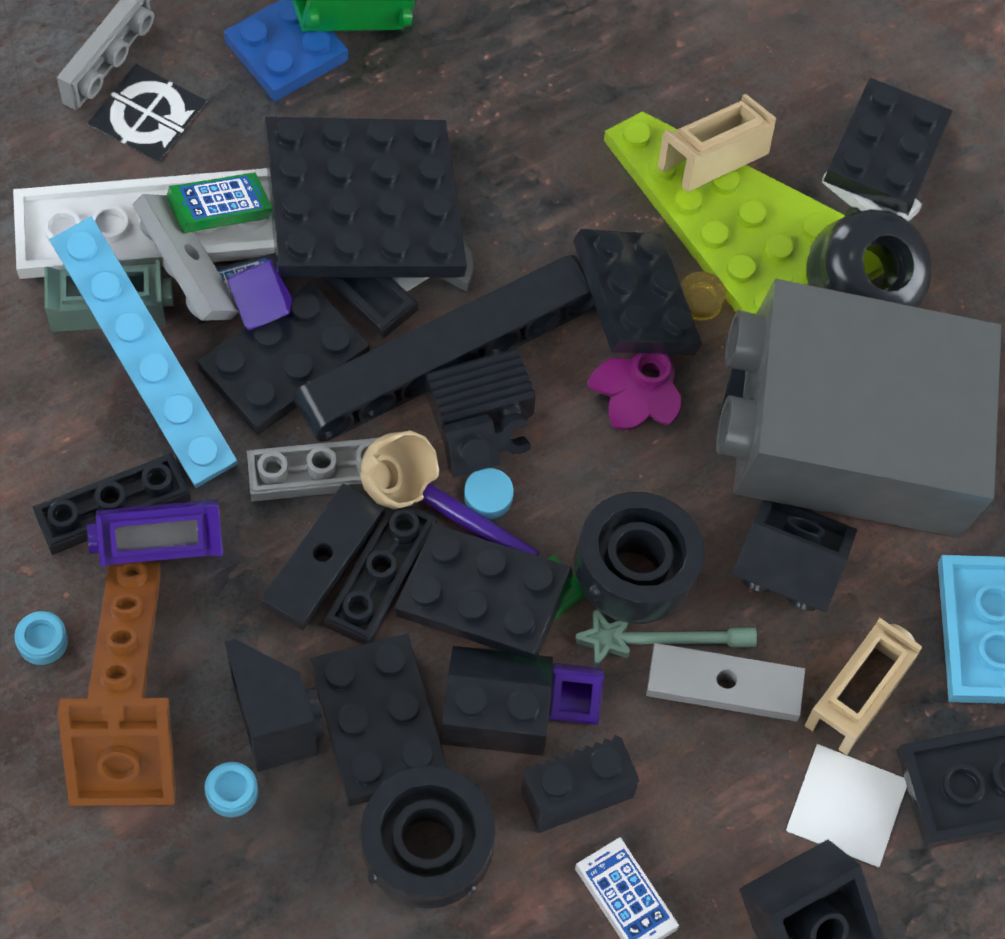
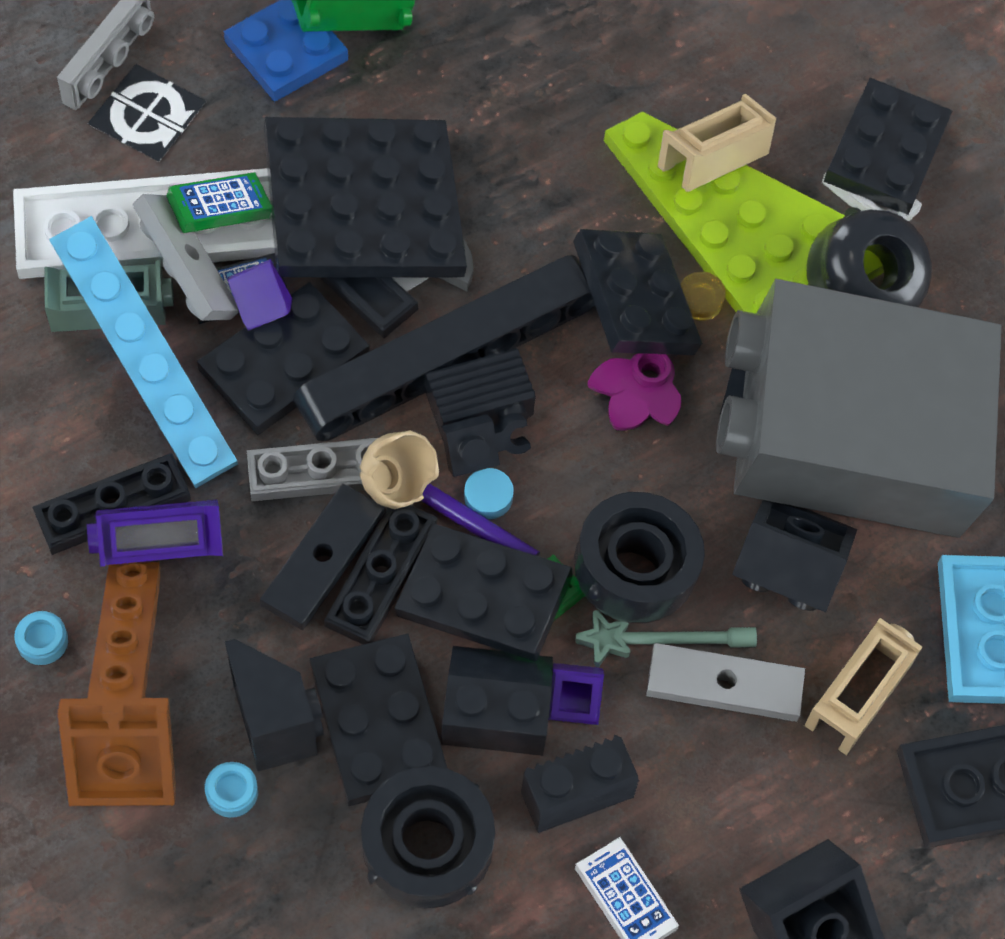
(847, 805): white sticker -> none

